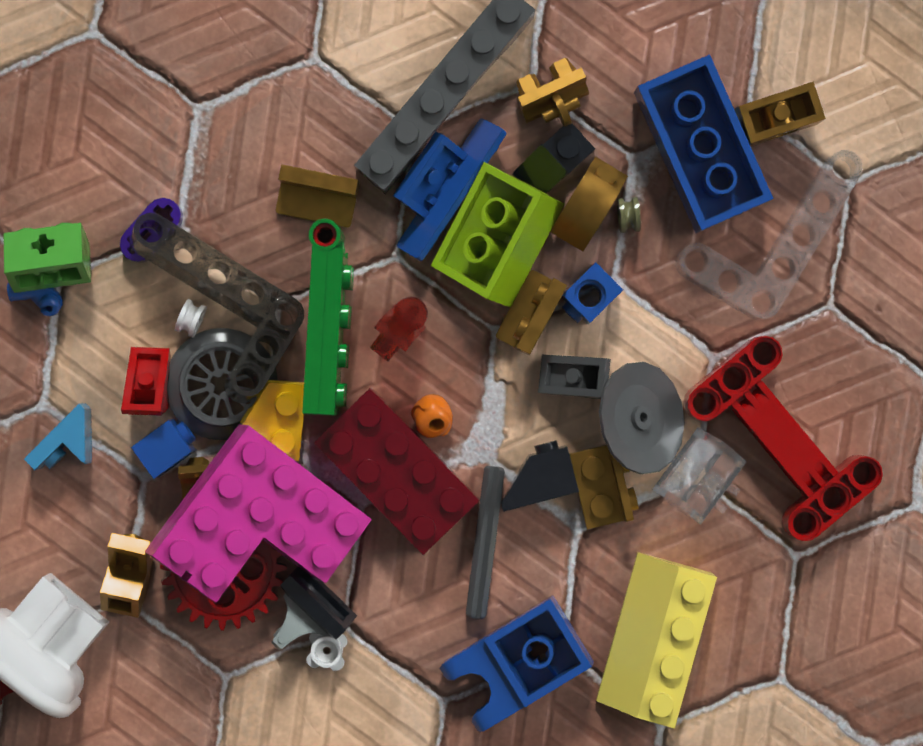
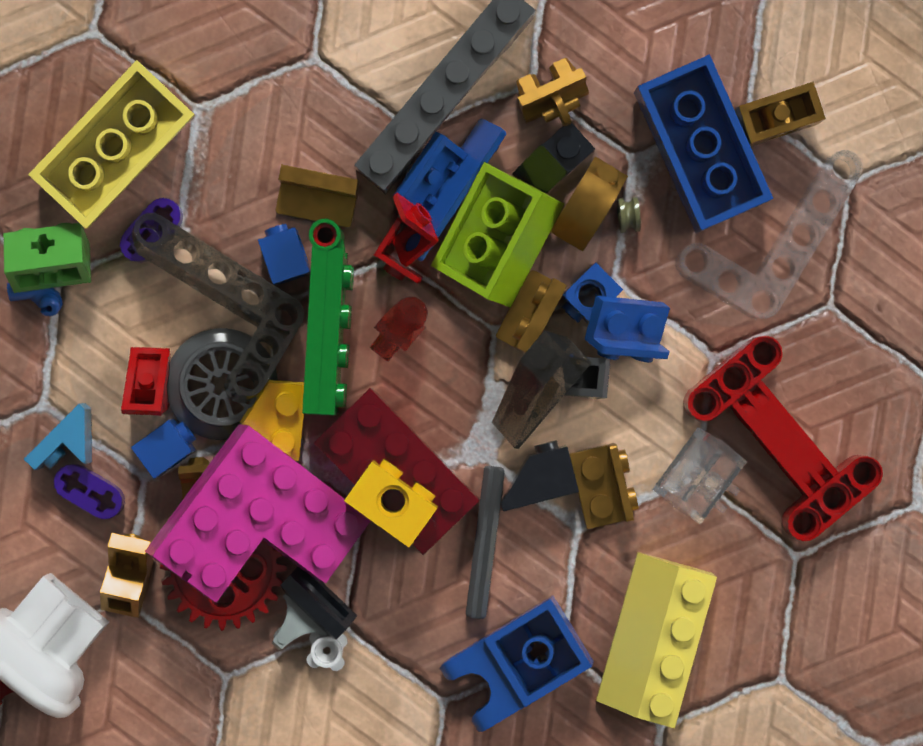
(85, 499): none -> dark purple beam
(111, 144): none -> light yellow slope
(190, 318): white bush -> none
(284, 254): none -> blue brick
(392, 265): none -> red bracket
(401, 524): none -> yellow brick
(419, 222): none -> red bracket
(432, 416): orange piece -> none
(538, 385): none -> clear smoke slope
(628, 328): none -> blue bracket
(641, 417): dark grey piece -> none

